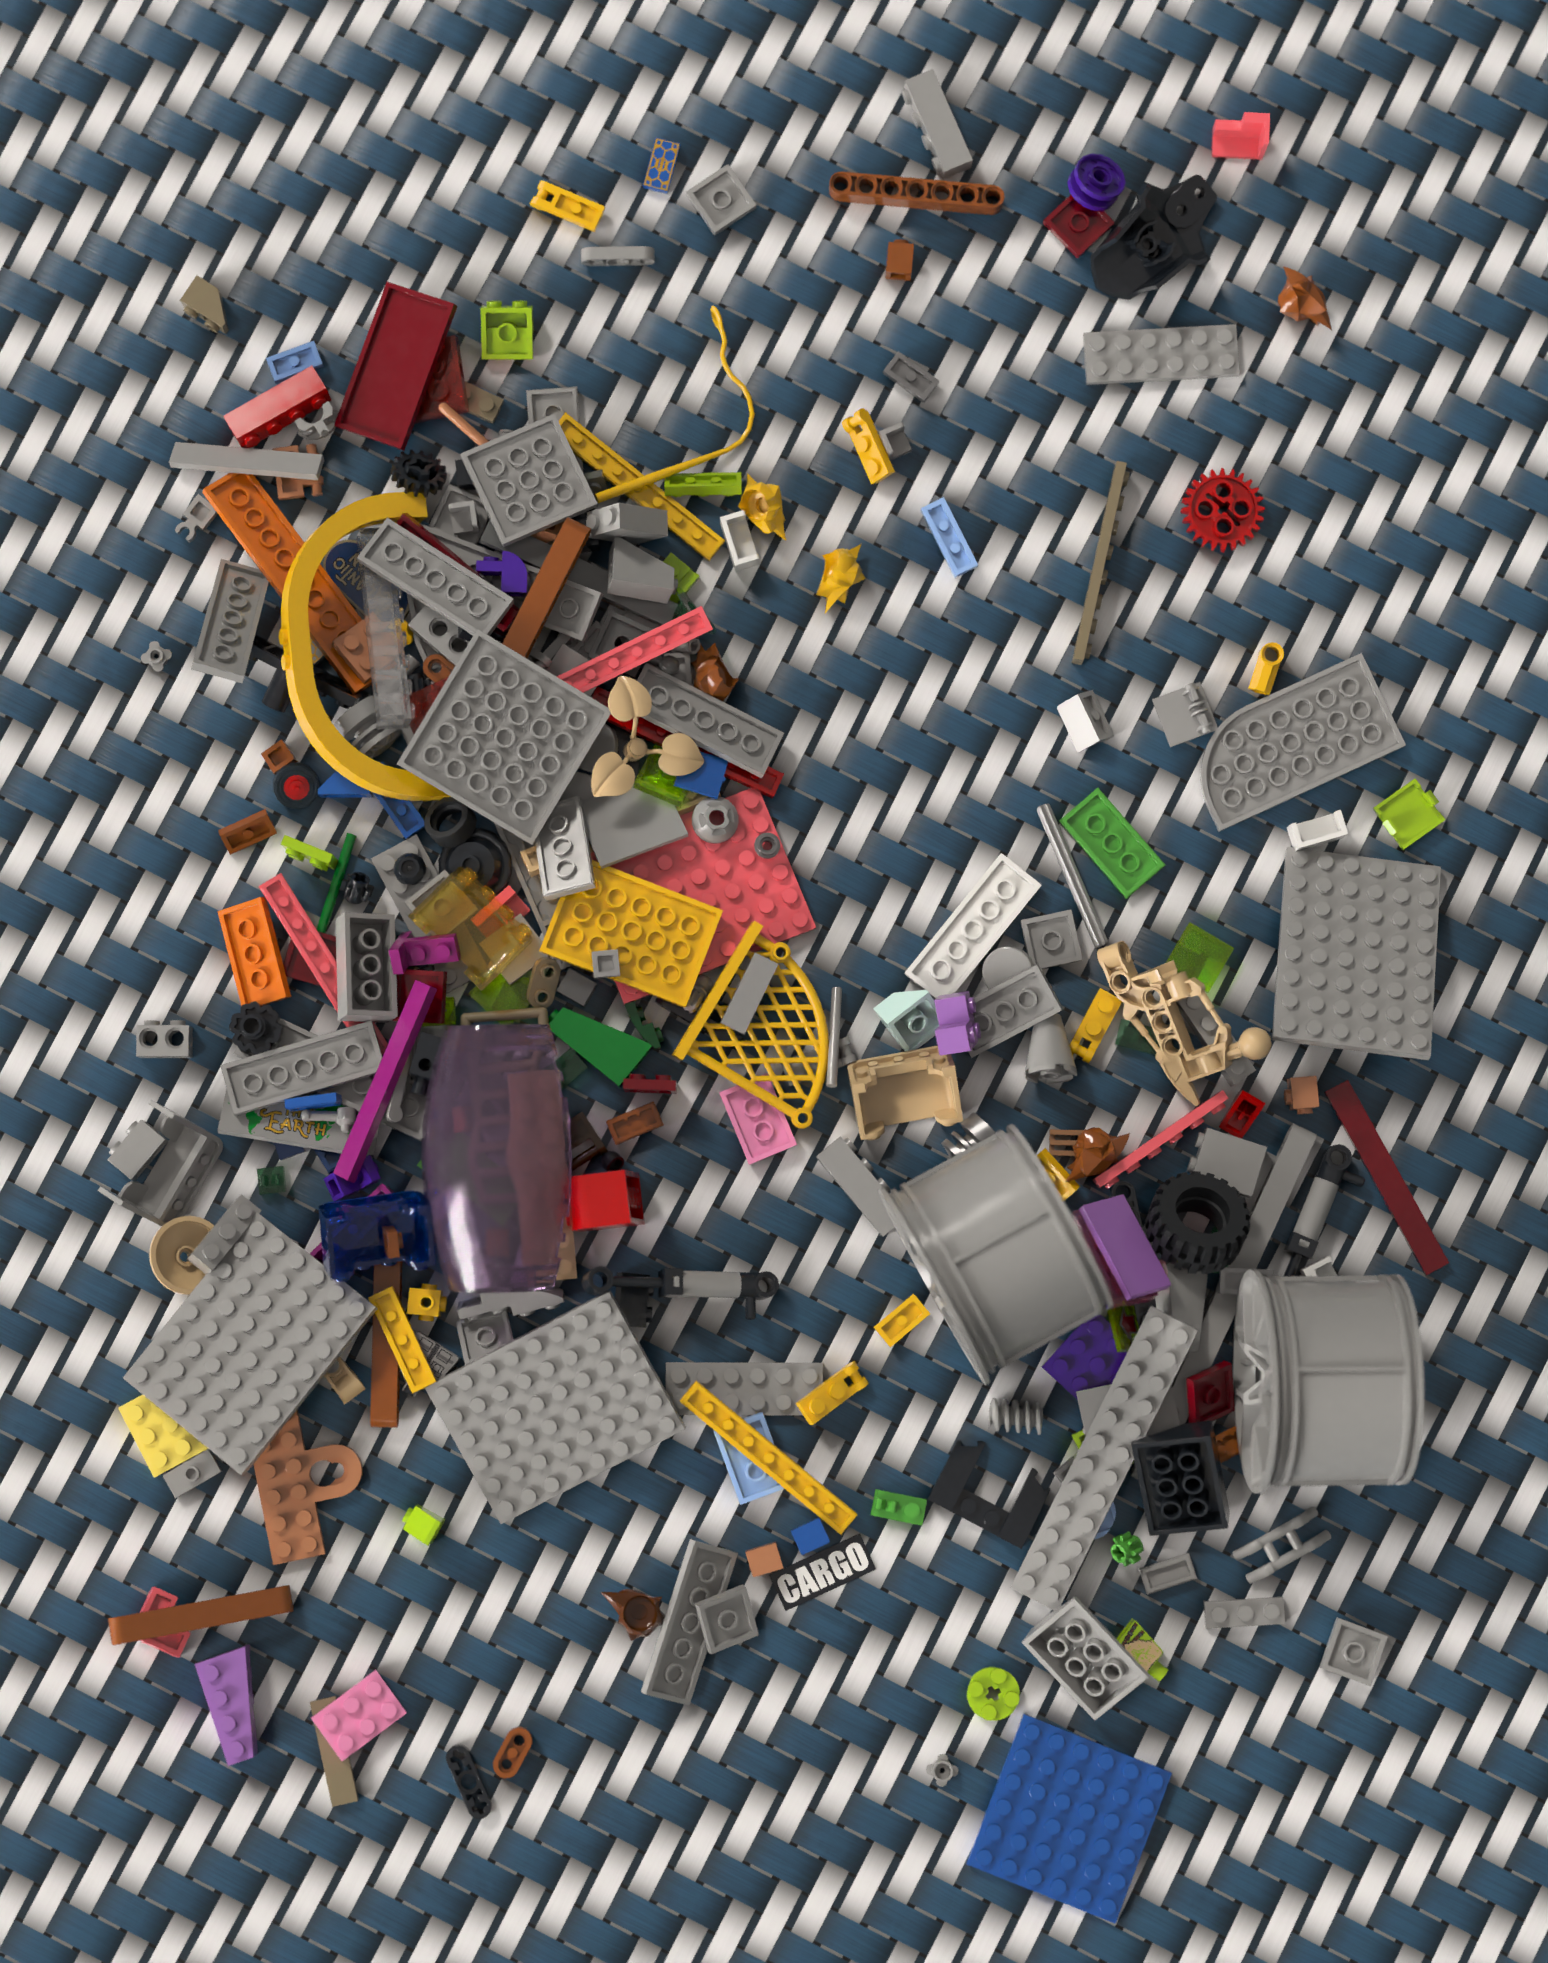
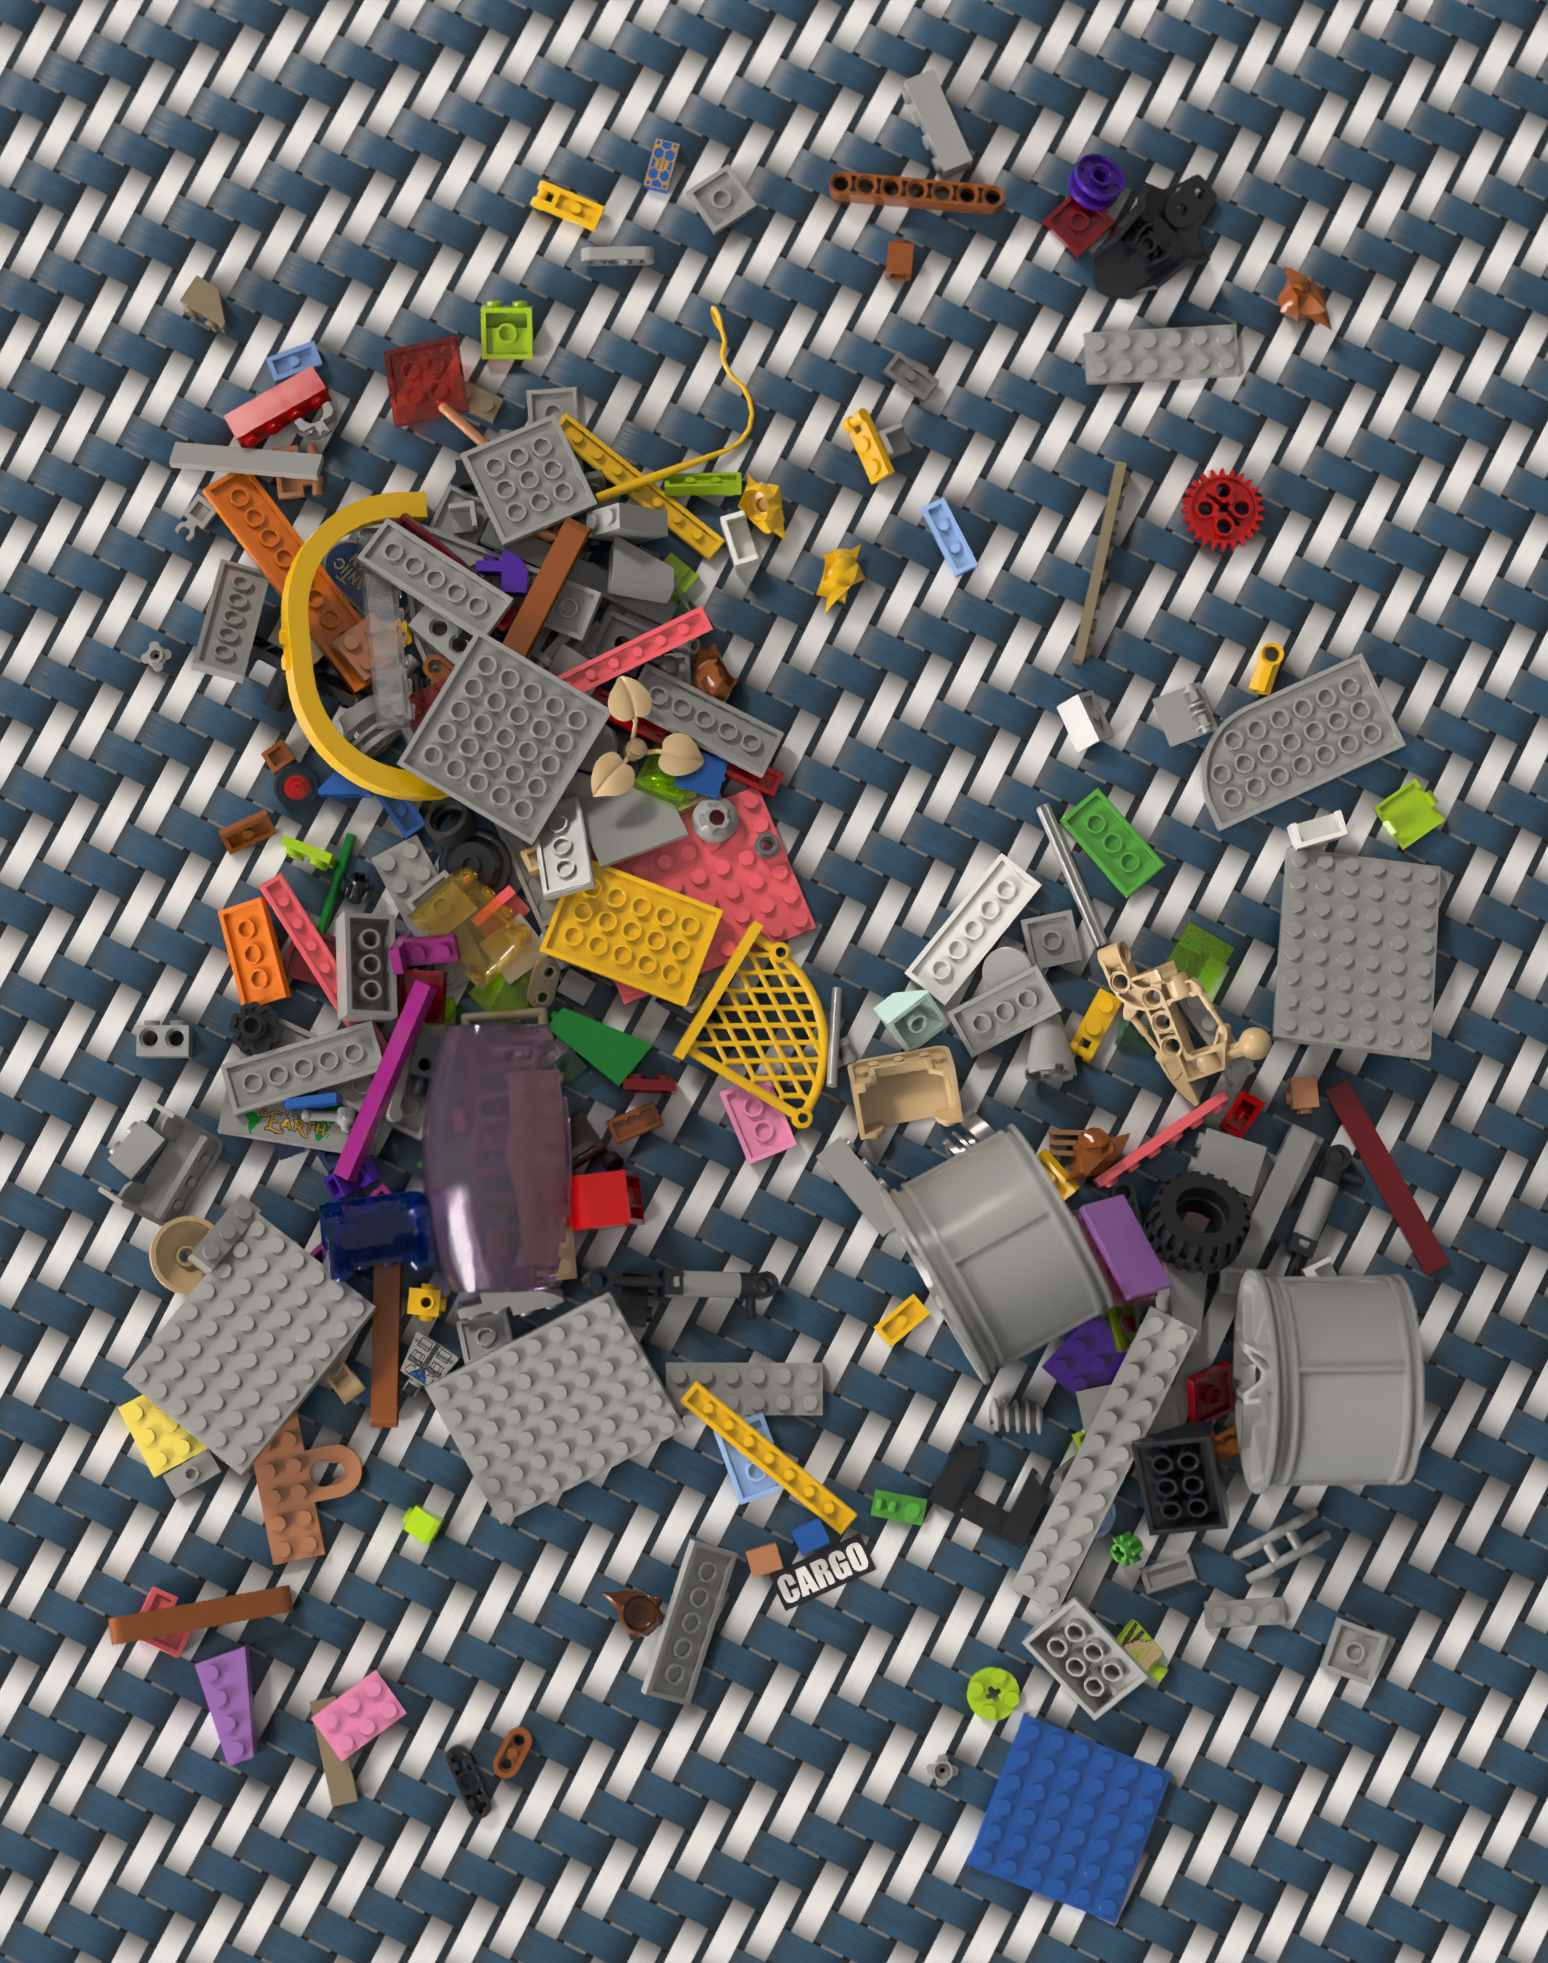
(271, 1180): clear green tile -> none
(392, 1241): dark orange plate -> none
(395, 365): dark red tile -> none
(402, 1340): yellow plate -> none
(409, 877): black plate -> none
(418, 473): black gear -> none
(605, 964): light grey plate -> none
(648, 1032): dark green slope -> none
(726, 1619): light grey plate -> none
(749, 993): light grey tile -> none
(831, 1393): yellow plate -> none
(956, 1027): medium lavender brick -> none
(1241, 138): coral panel -> none

